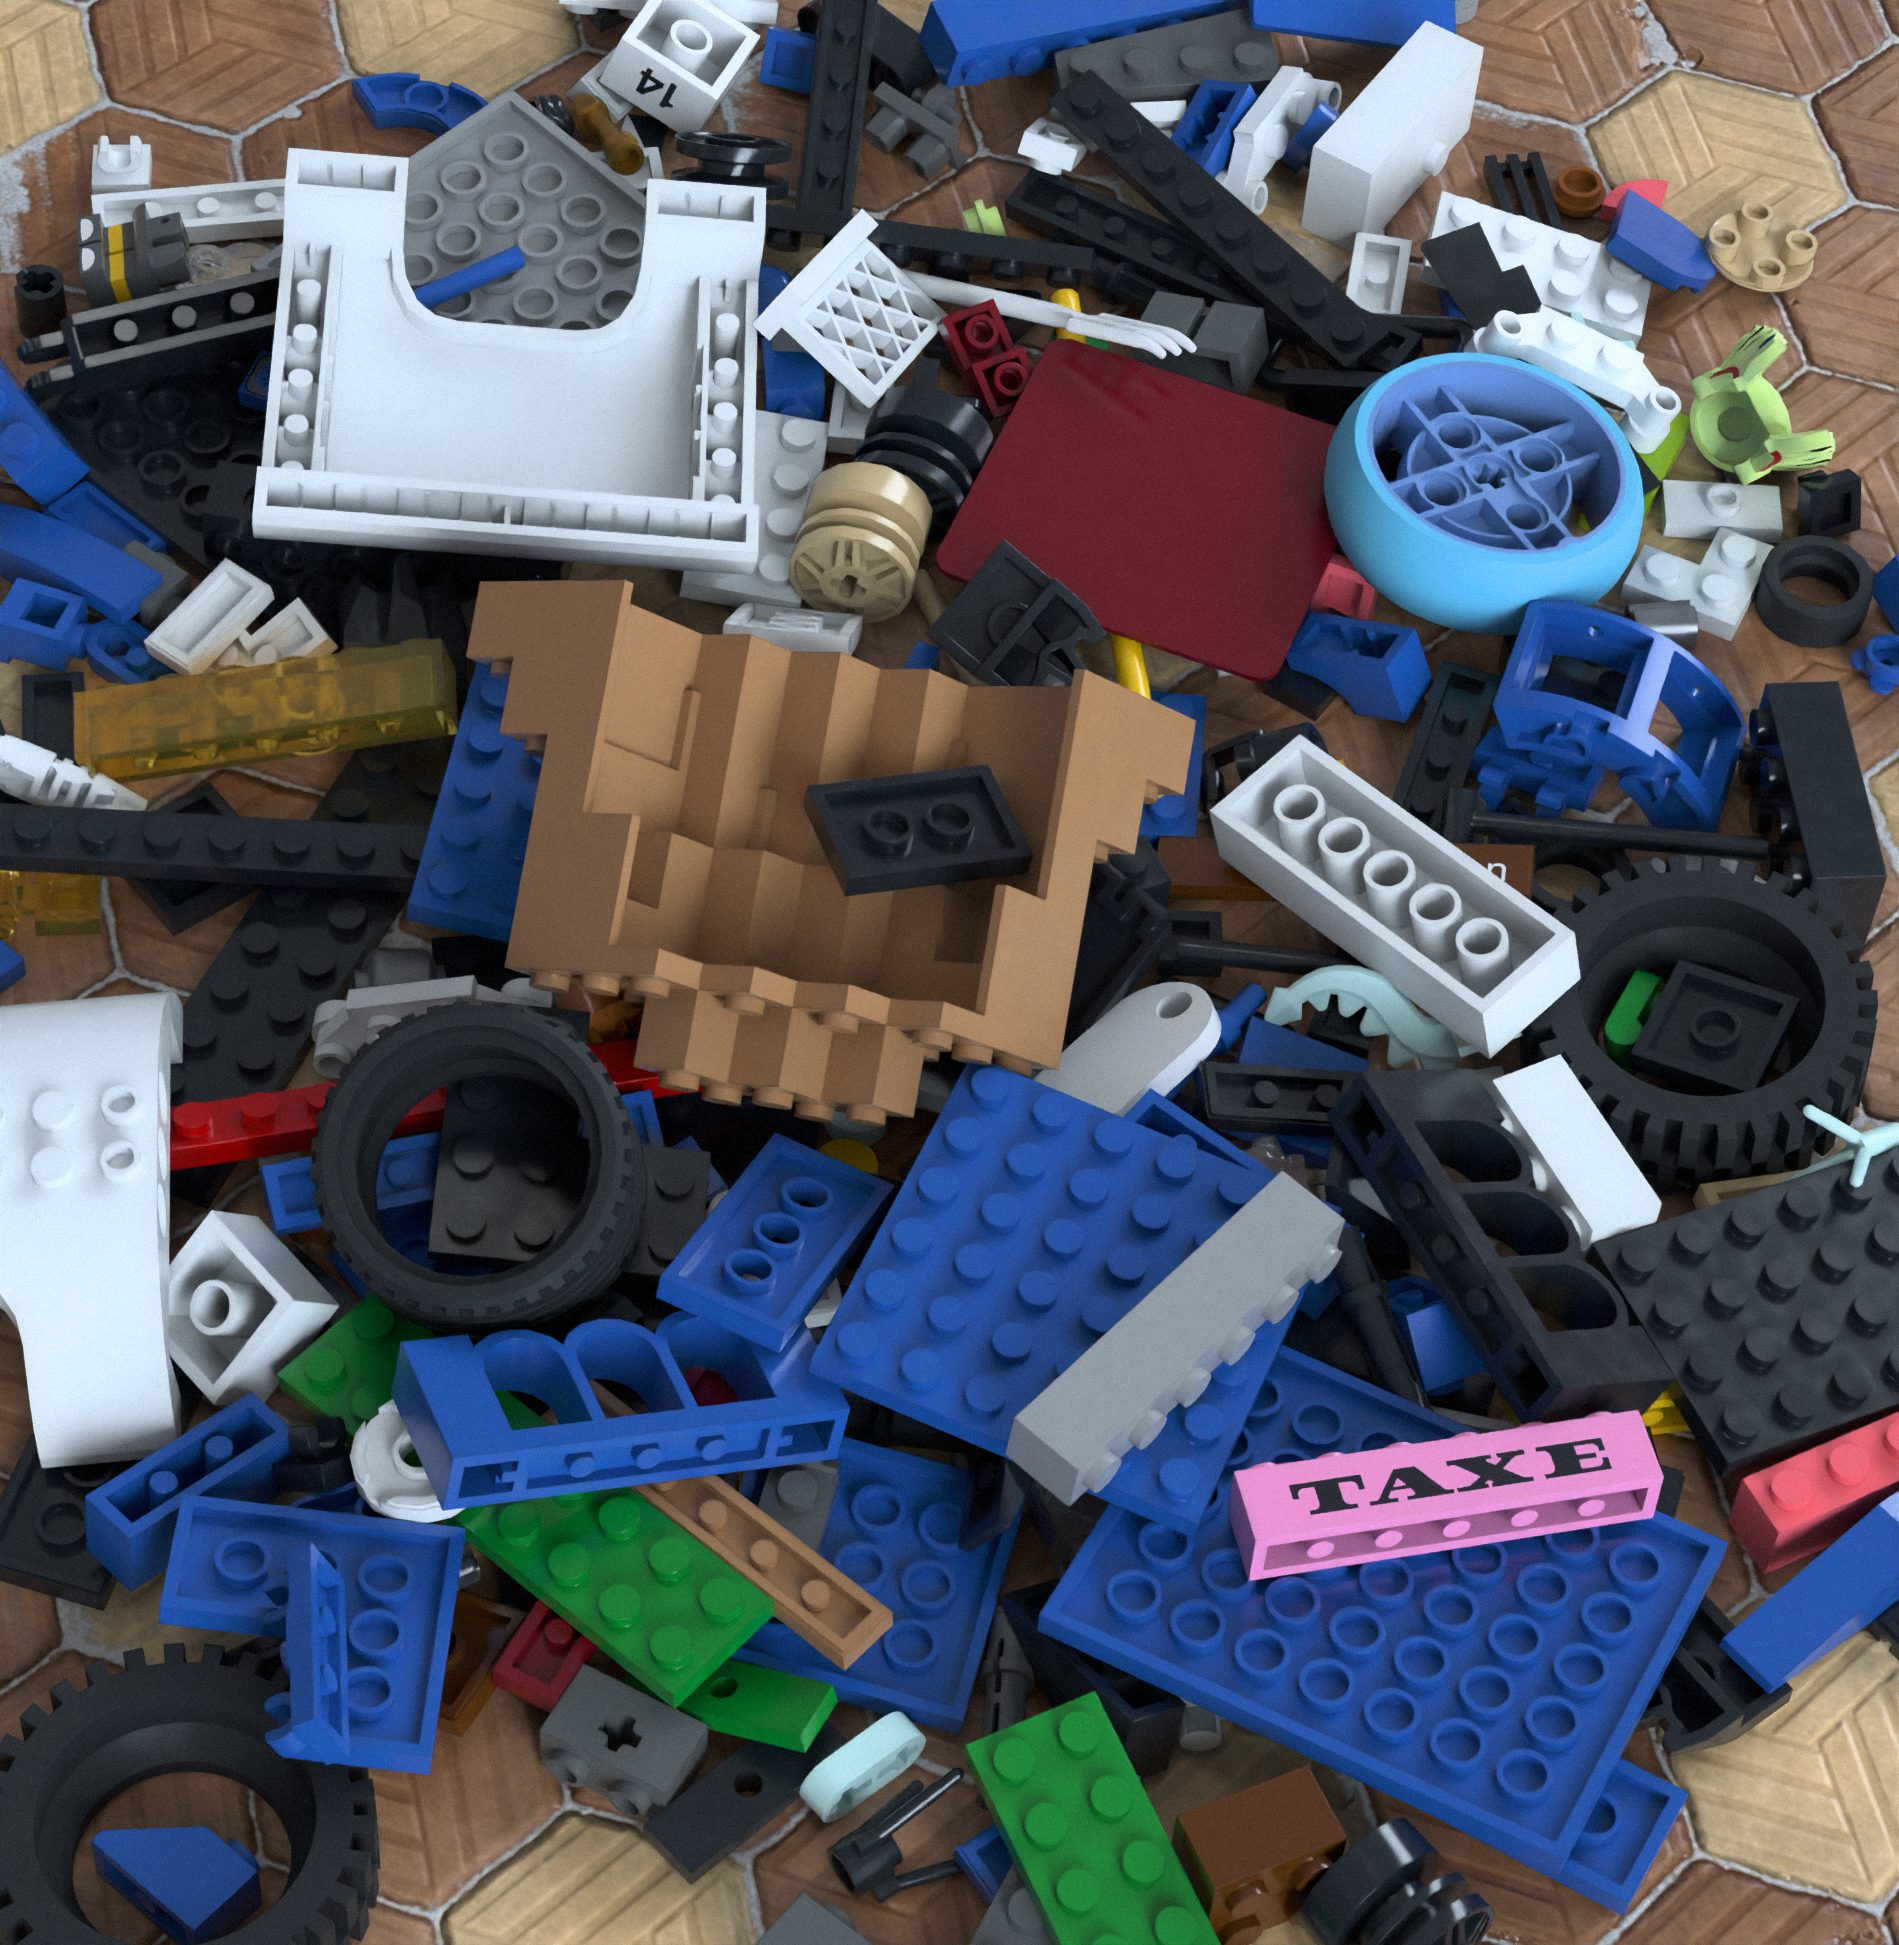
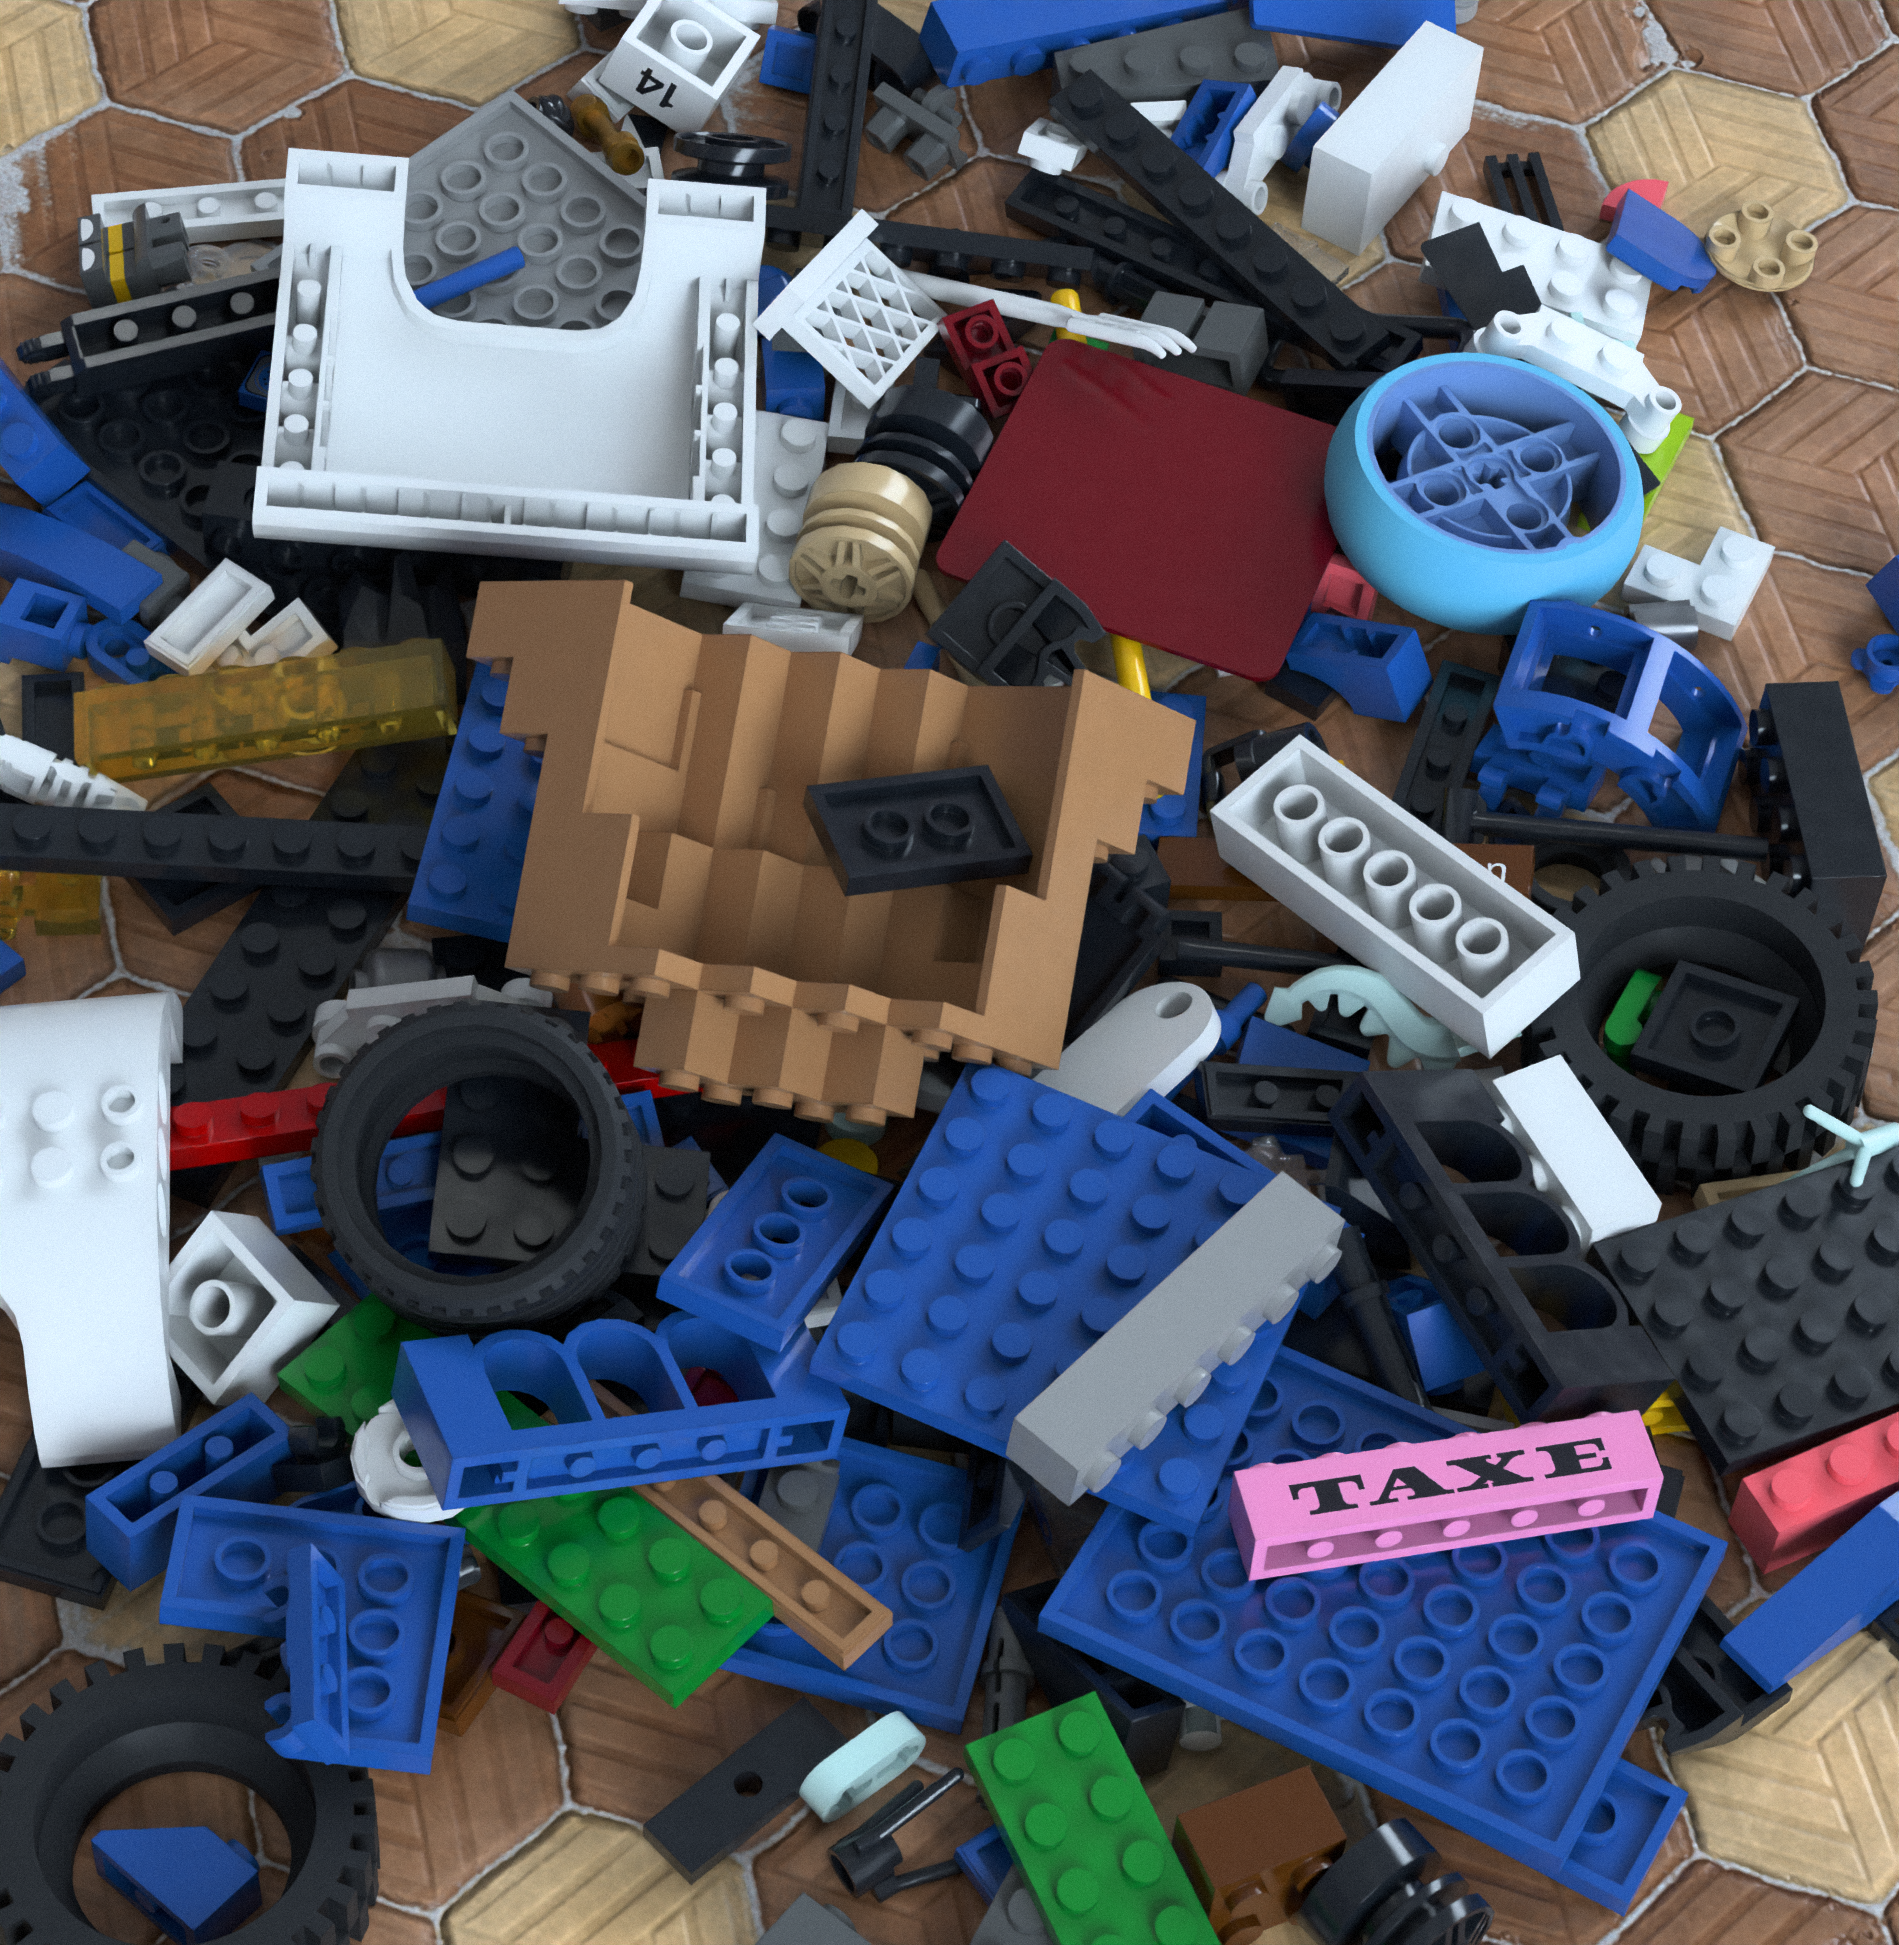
(40, 300): black piece -> none
(121, 166): white tile -> none
(408, 102): blue tile -> none
(622, 1744): dark grey brick -> none
(757, 1704): green tile -> none
(984, 220): yellowish green plate -> none
(1378, 272): white plate -> none
(1578, 191): dark orange plate -> none
(1700, 509): white plate -> none
(1742, 419): yellowish green piece -> none
(1821, 559): black tyre -> none
(1829, 503): black tile -> none

